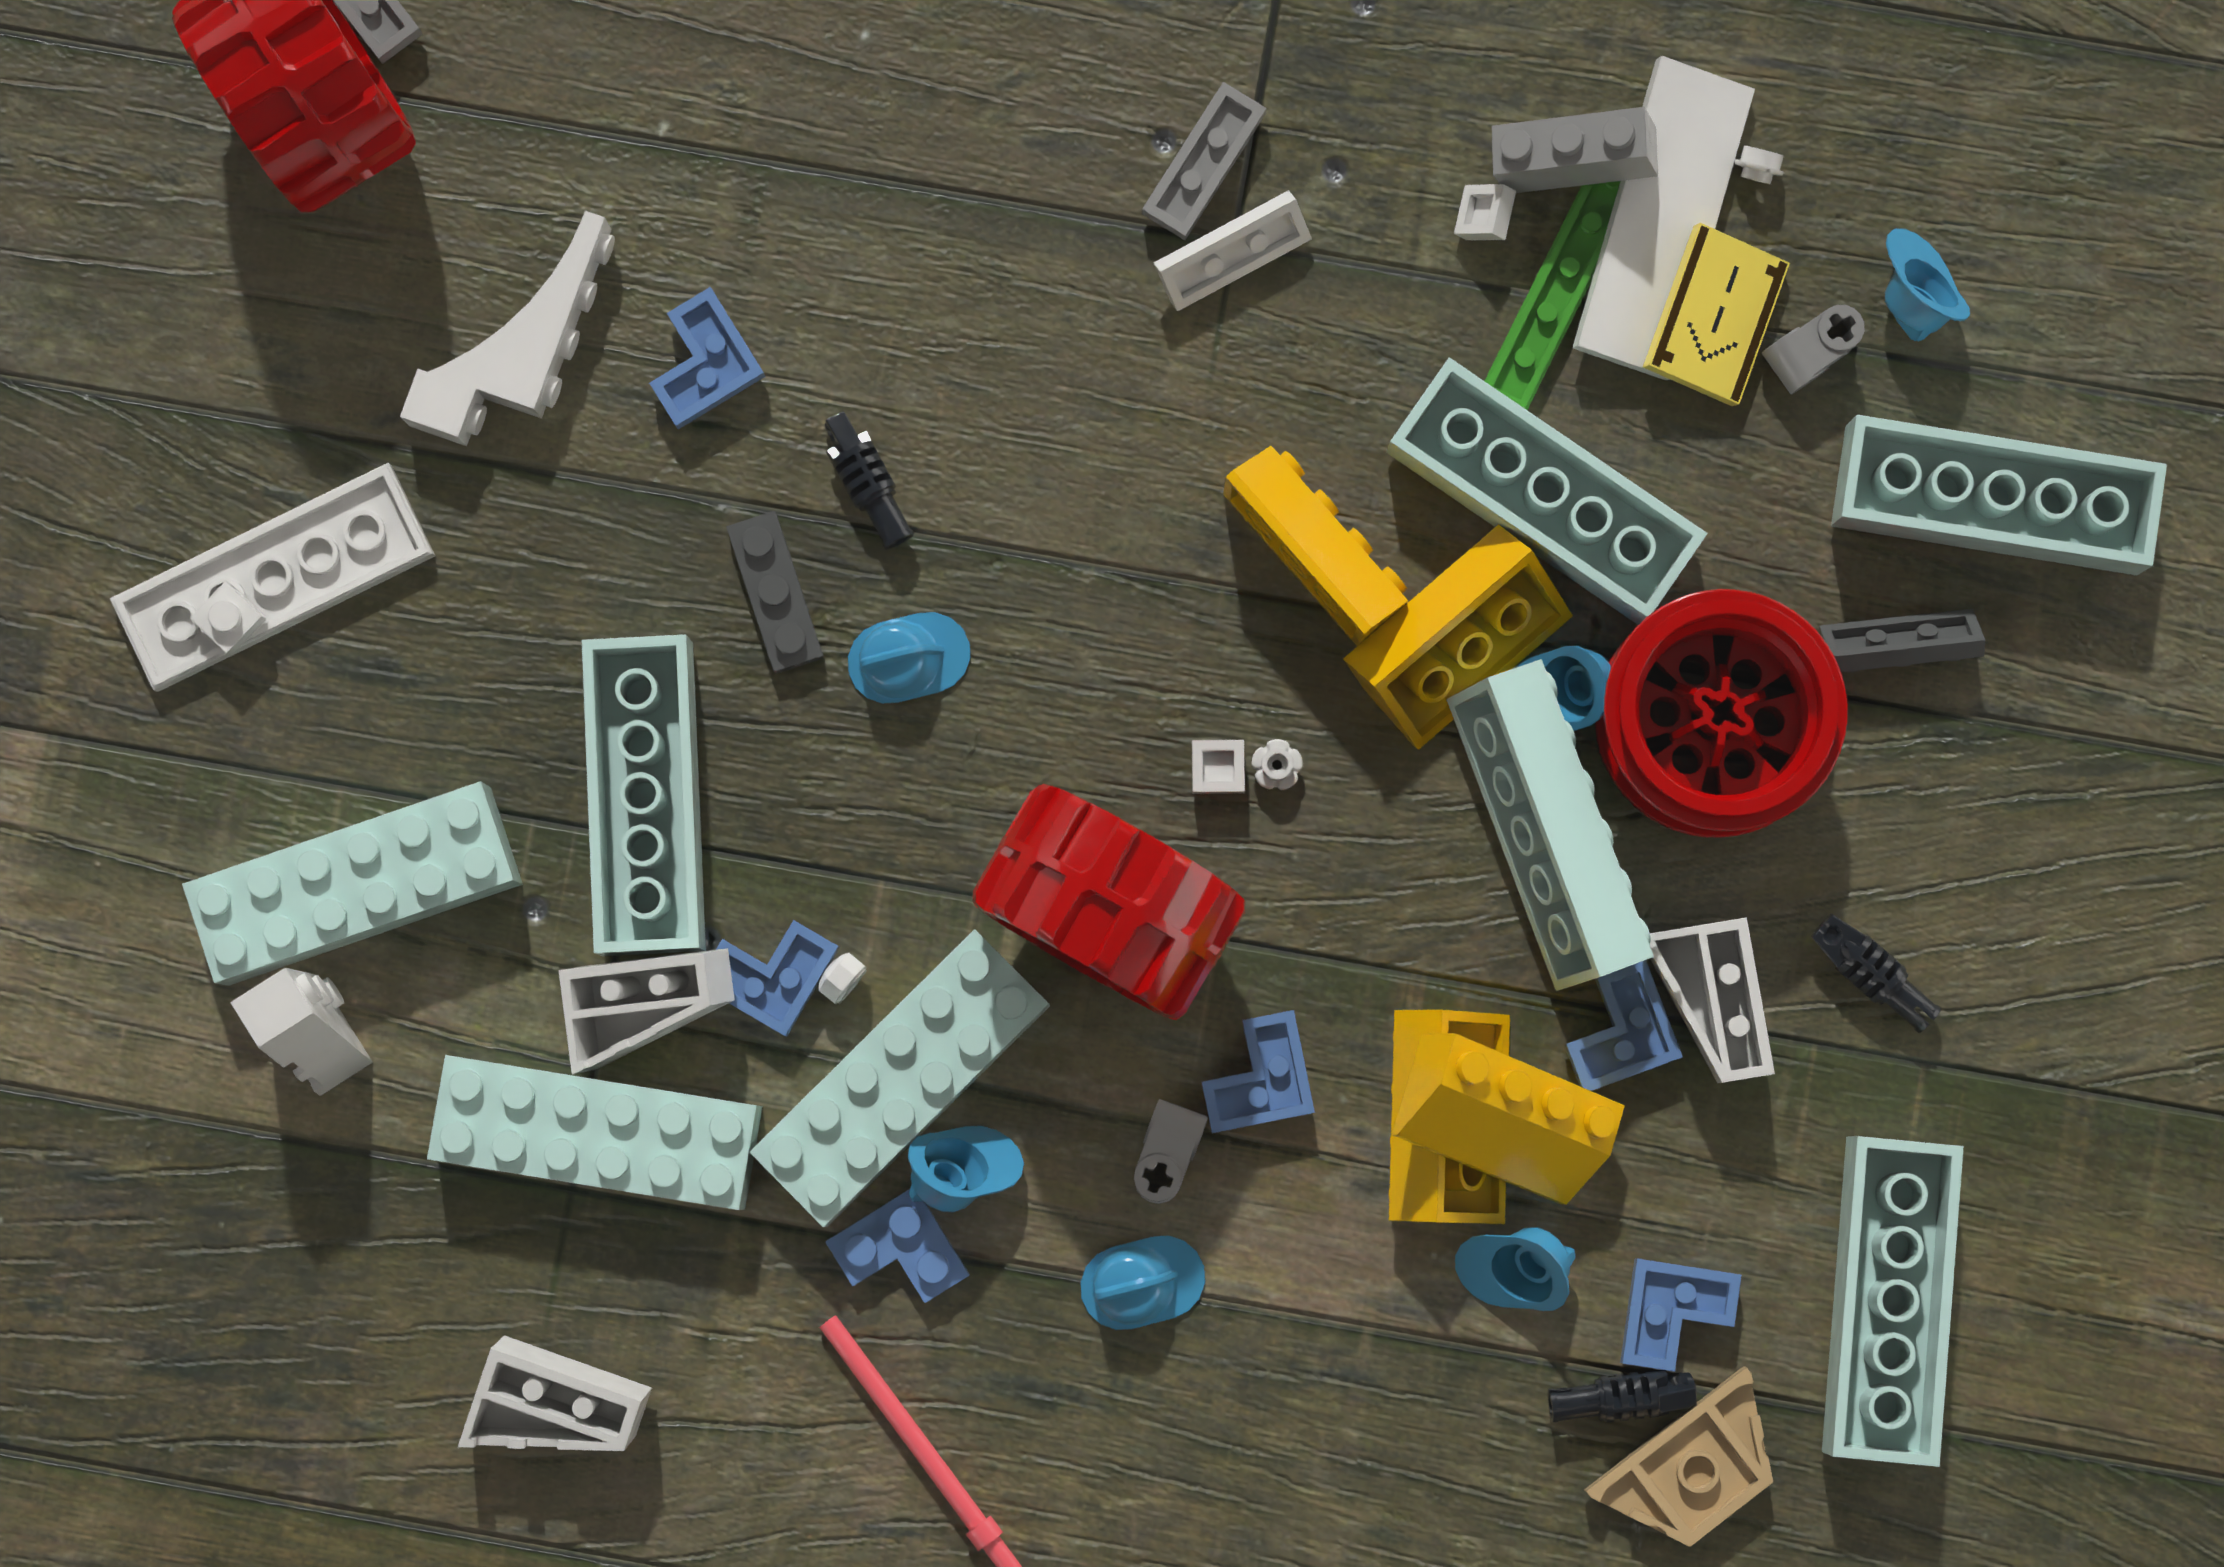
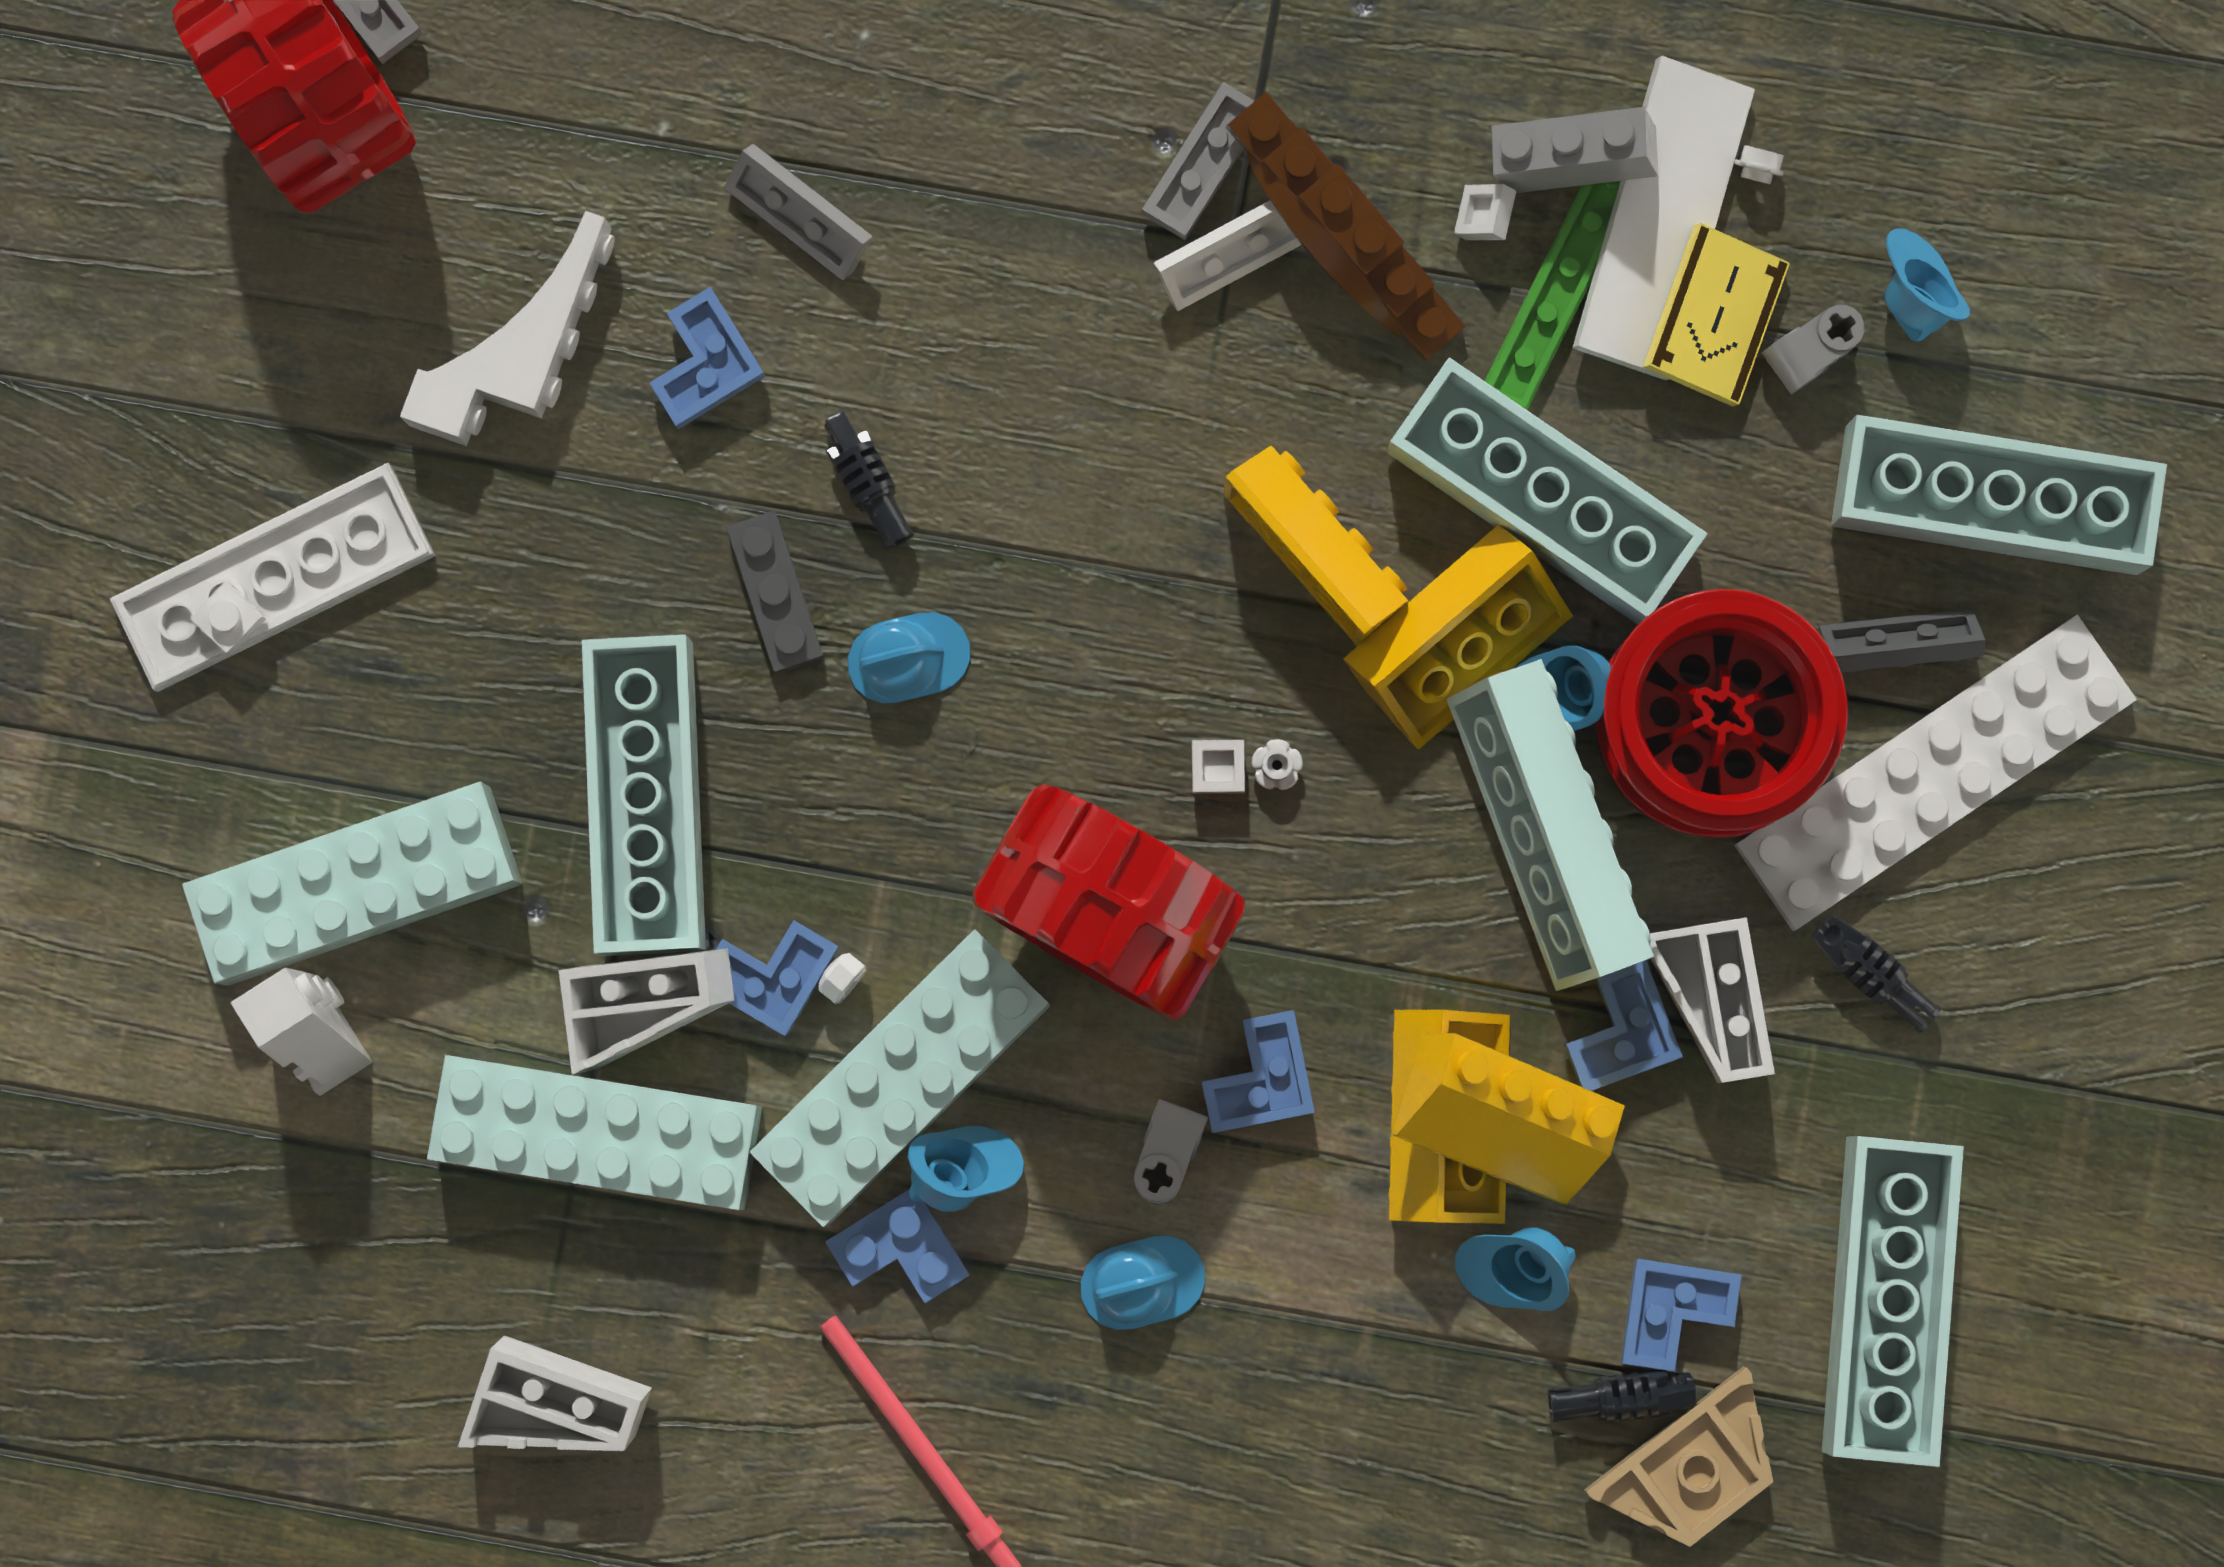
(798, 212): none -> light grey plate
(1342, 228): none -> reddish brown piece
(1936, 772): none -> white plate

